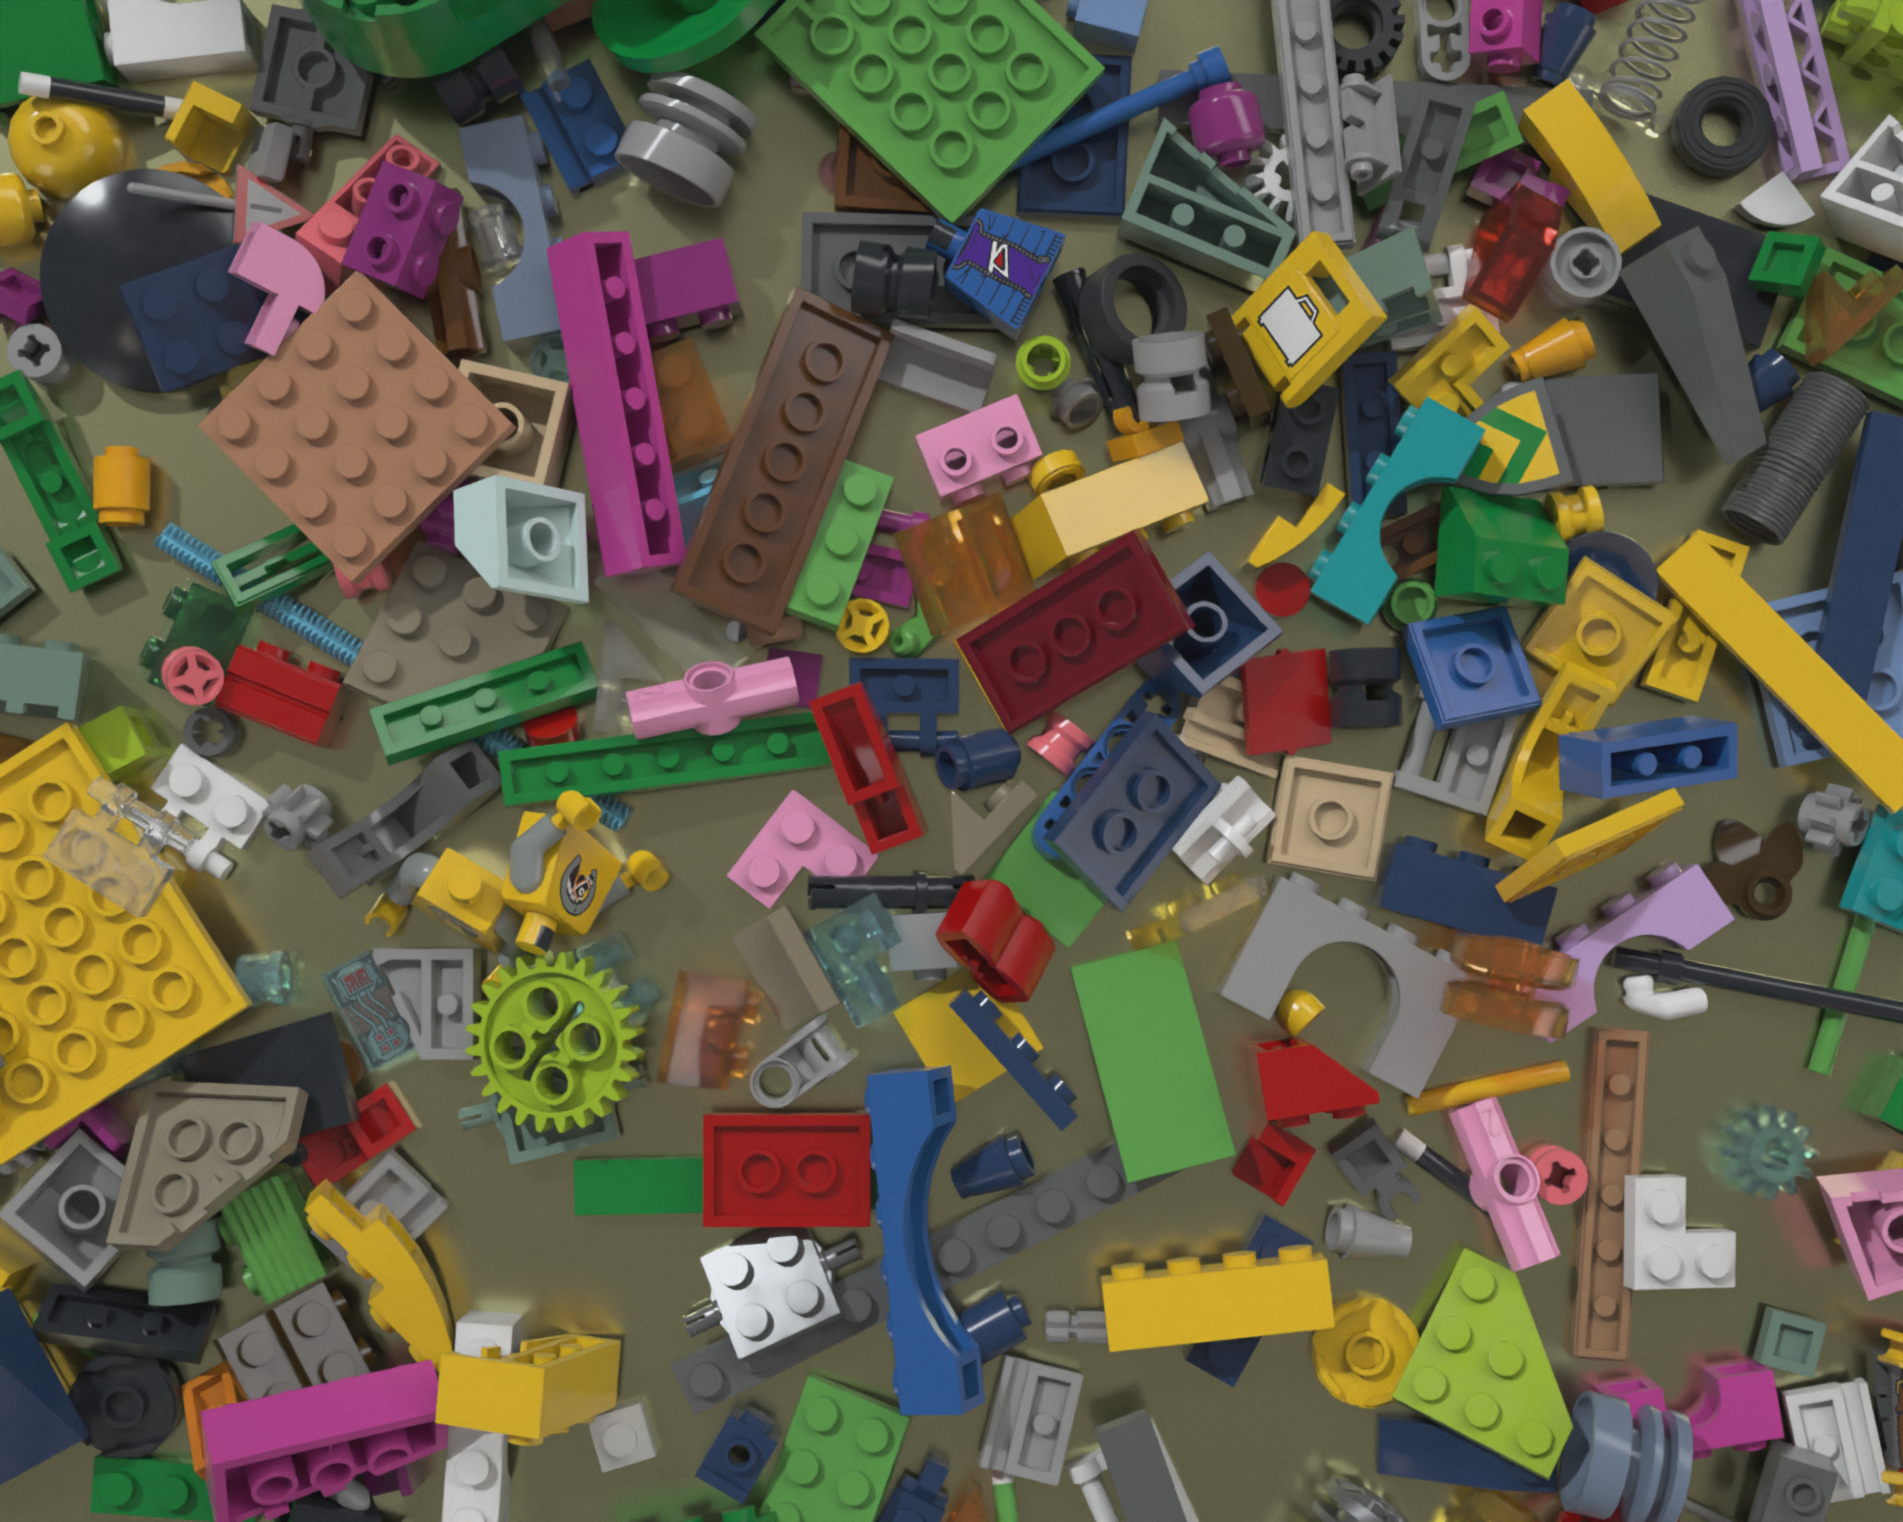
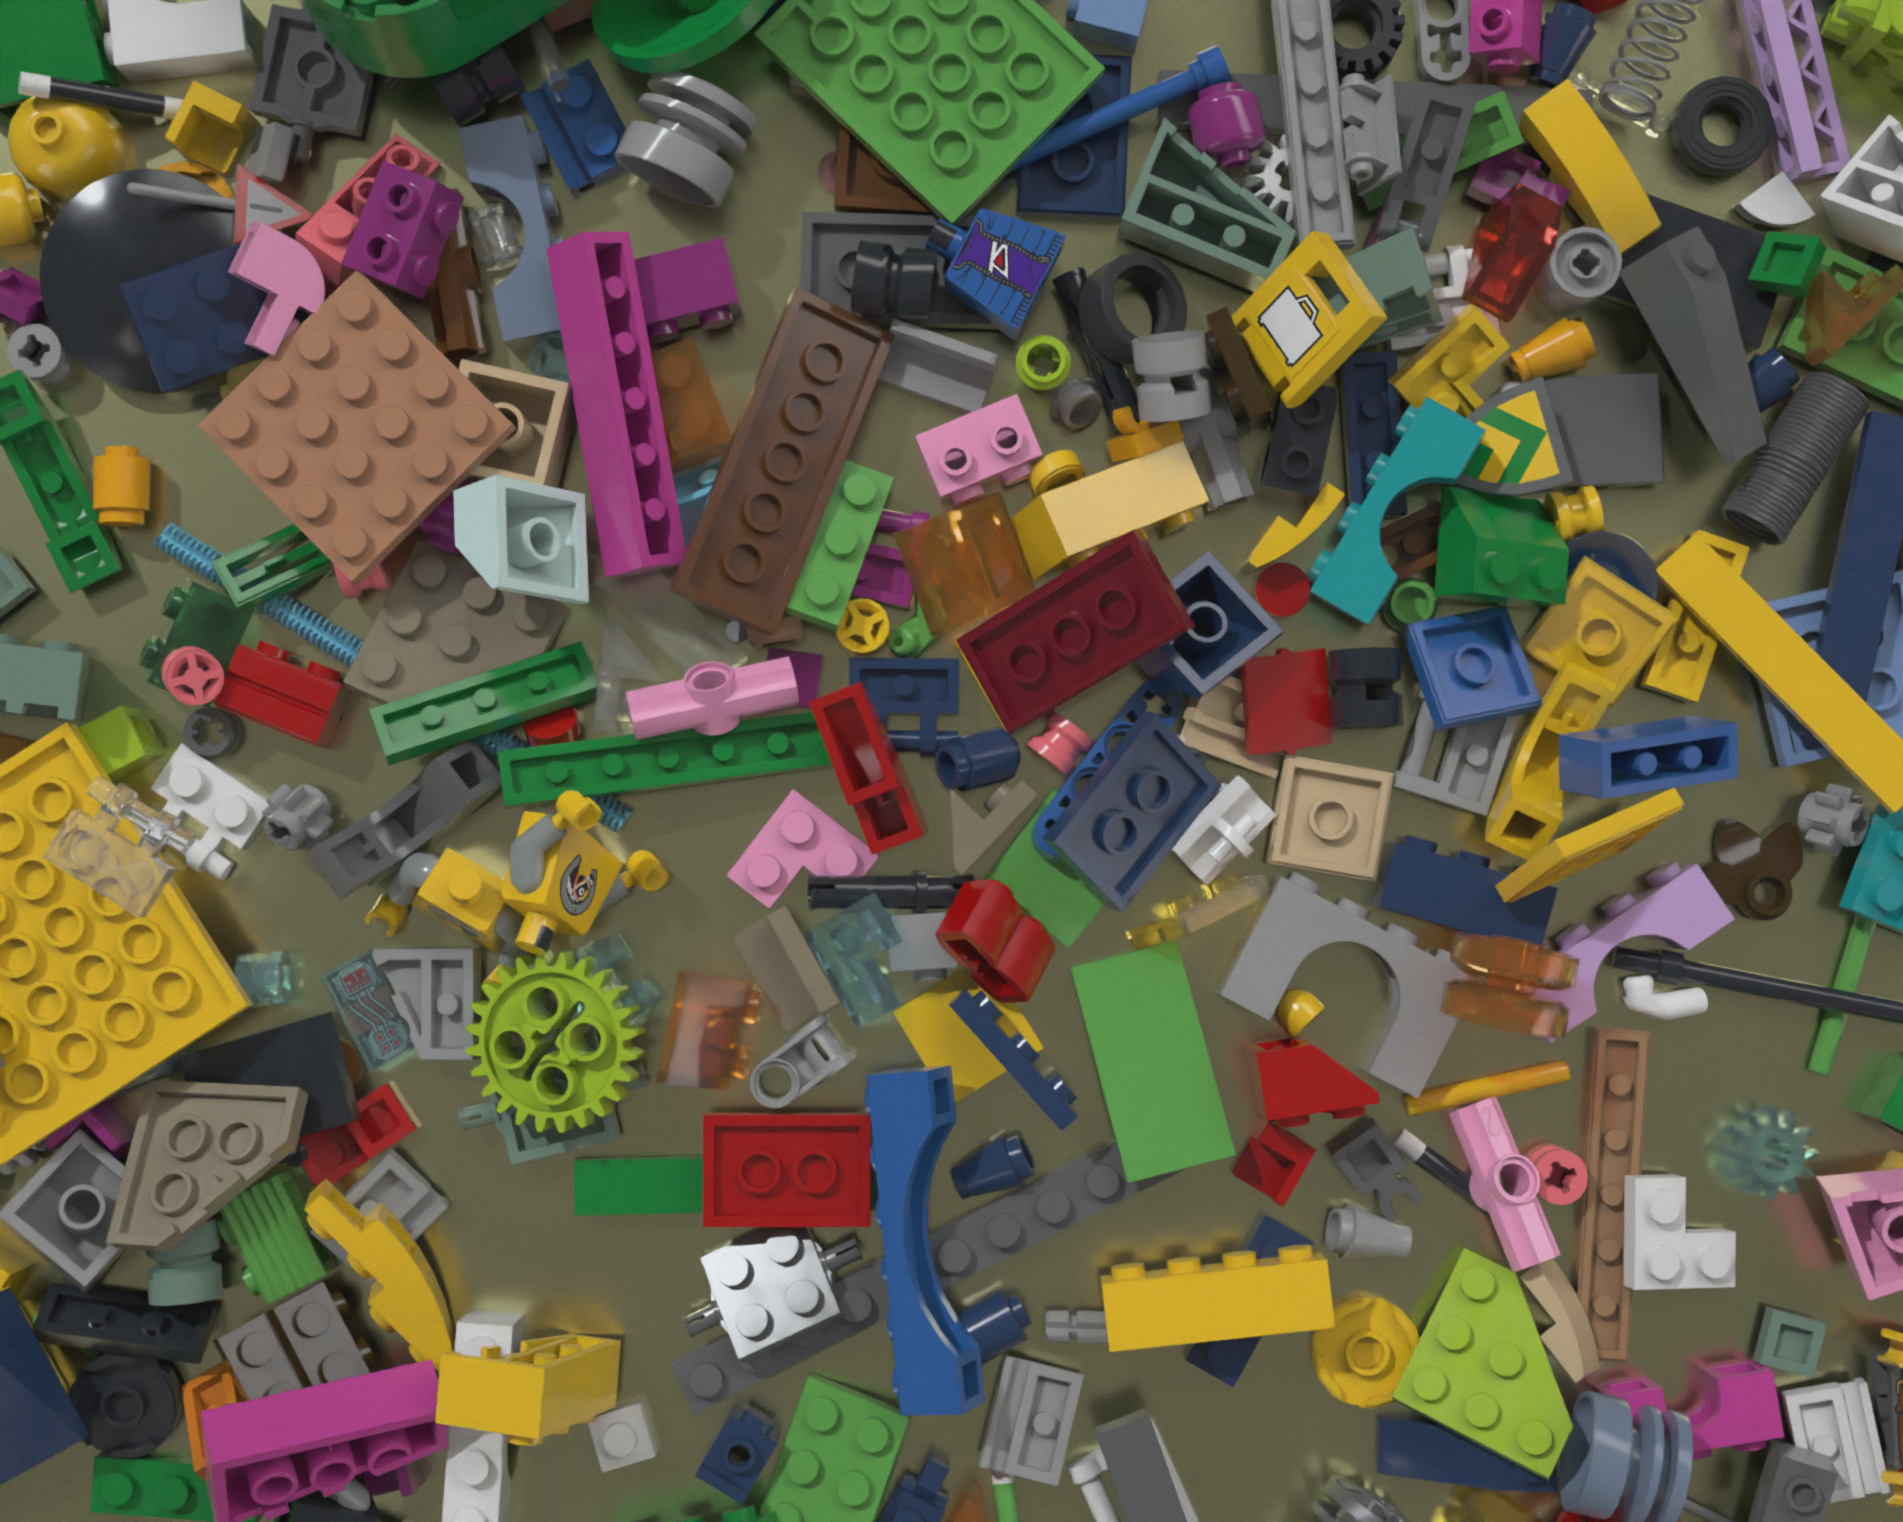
(1571, 1336): none -> tan slope

